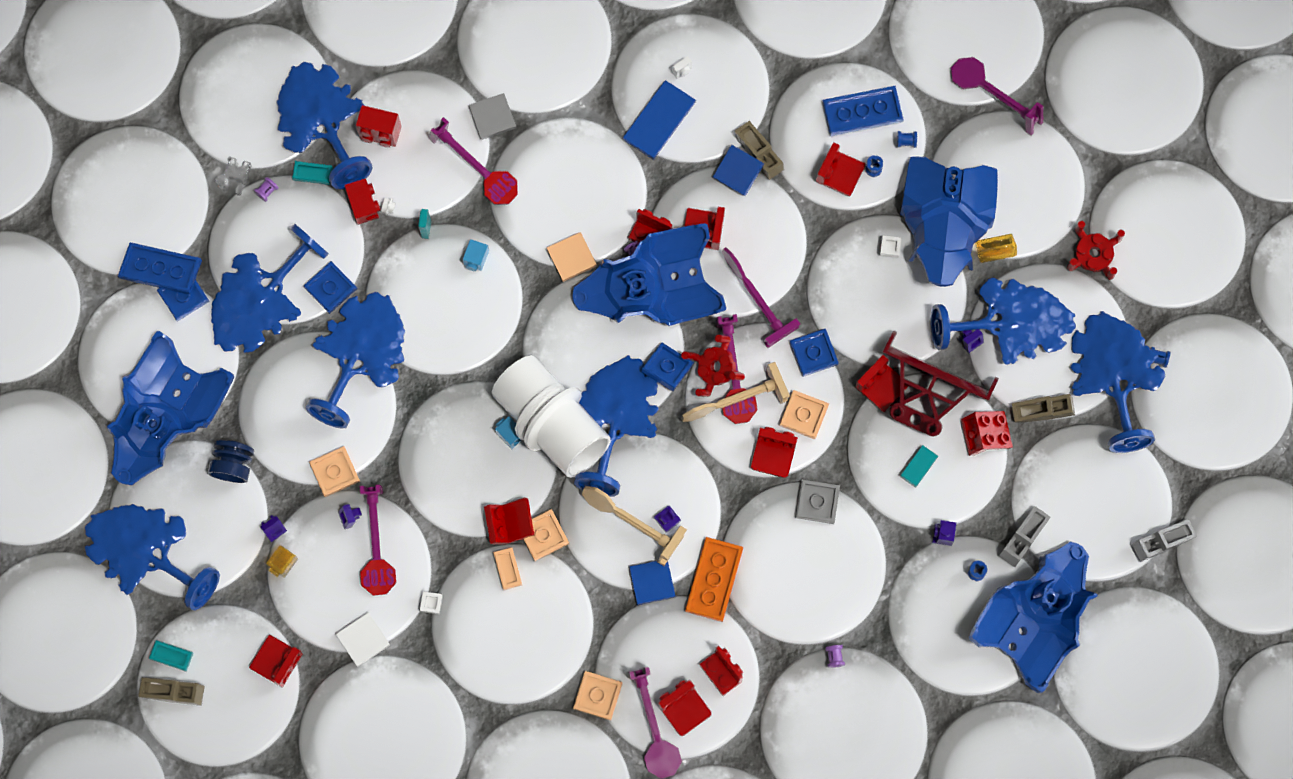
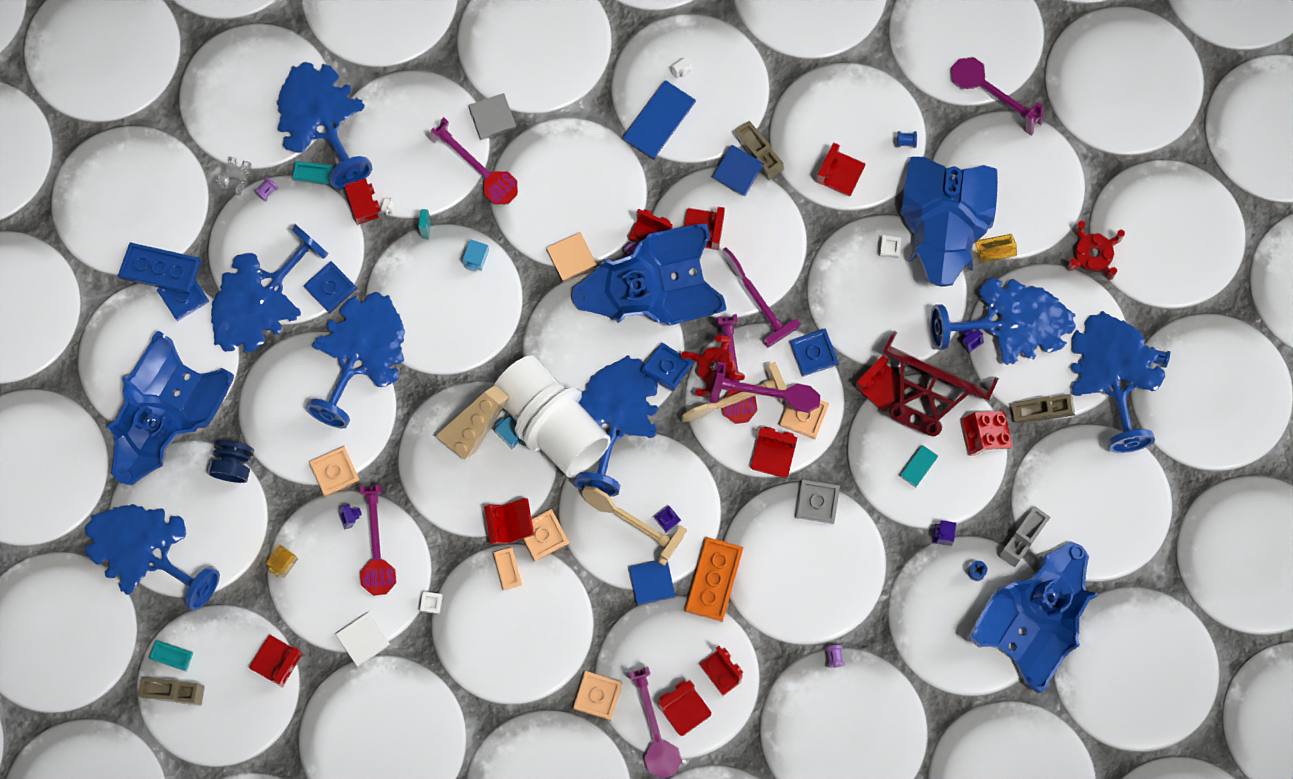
(273, 528): dark purple tile -> none
(378, 126): red brick -> none
(473, 424): none -> tan wedge
(799, 396): none -> magenta piece
(863, 110): blue tile -> none
(875, 171): blue bush -> none
(1164, 540): light grey slope -> none

